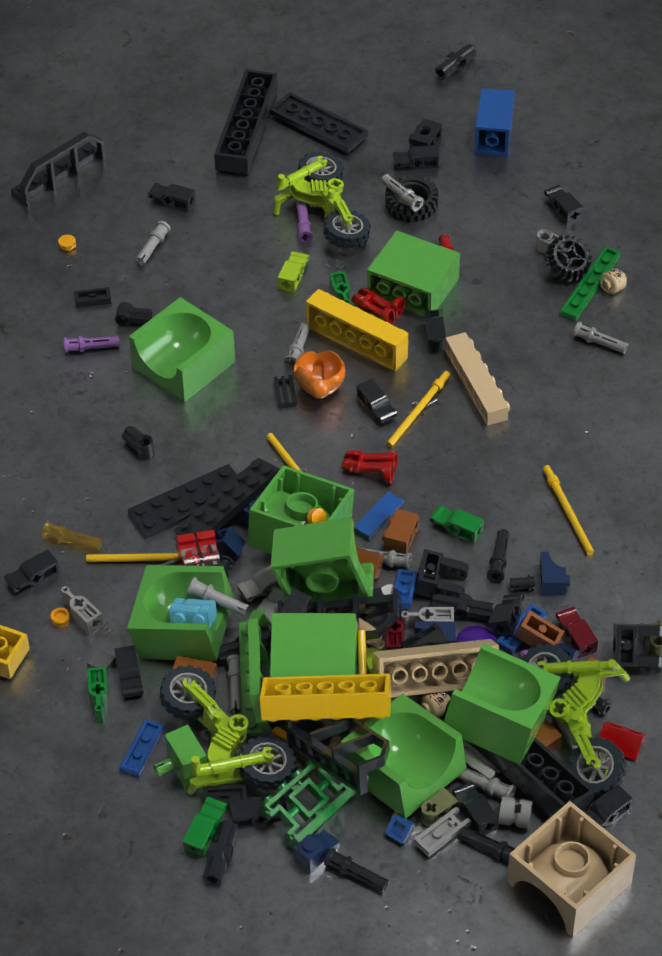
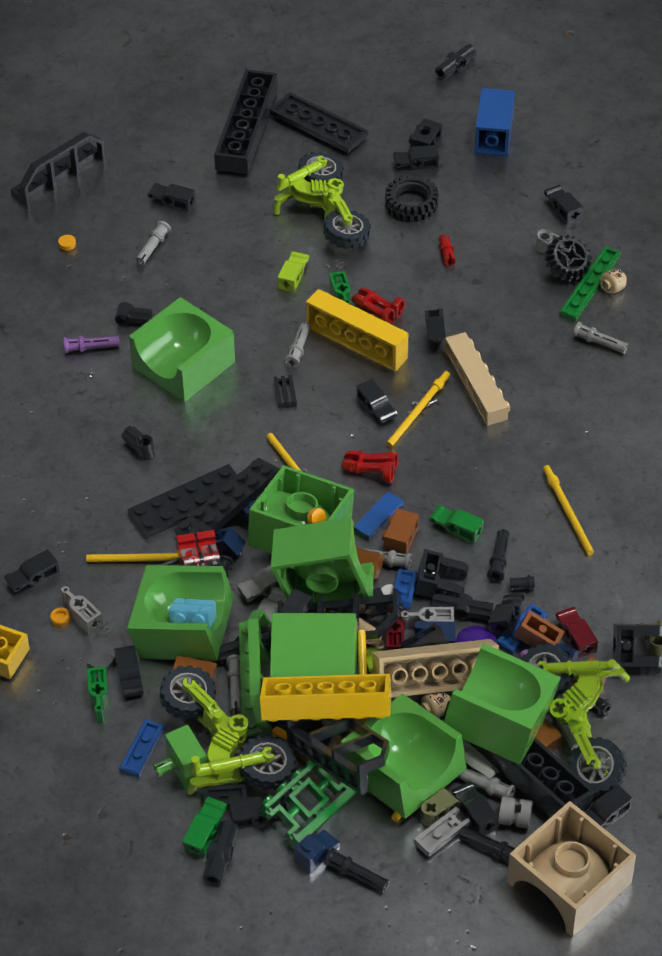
(63, 534): clear yellow pin -> none
(92, 297): black tile -> none
(208, 593): light grey pin -> none
(304, 226): medium lavender pin -> none
(319, 373): orange piece -> none
(399, 828): blue plate -> none
(407, 195): light grey pin -> none
(414, 271): bright green brick -> none
(552, 576): dark blue arch -> none
(626, 739): red panel -> none

